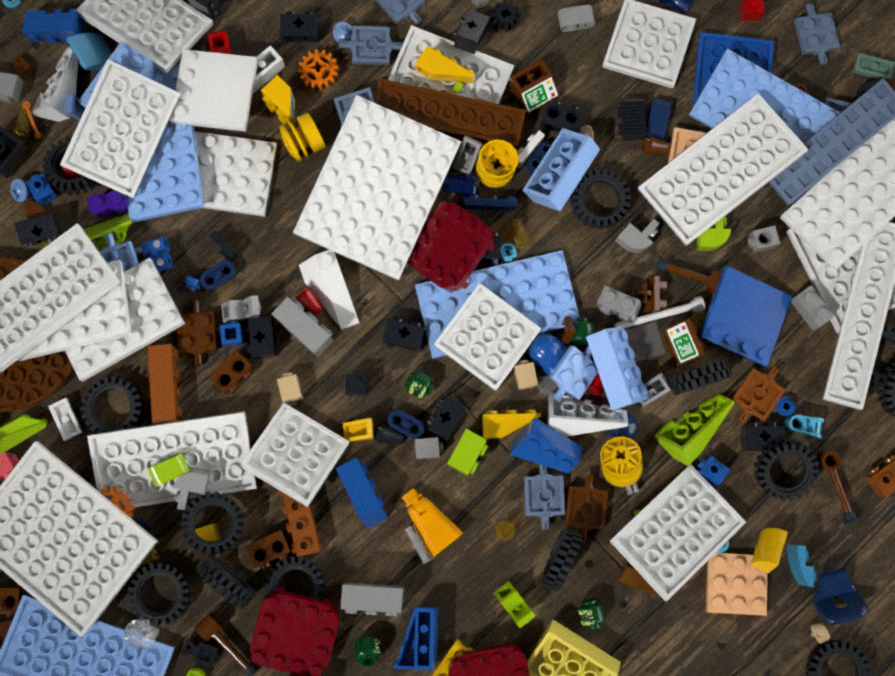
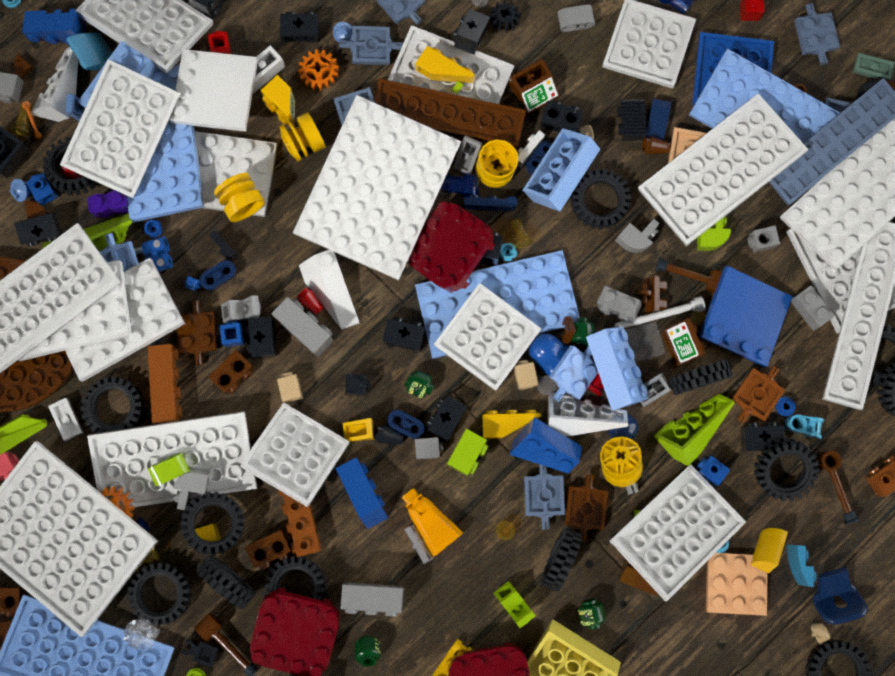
(148, 228): none -> blue plate
(239, 197): none -> yellow wheel
(421, 641): blue wedge -> none

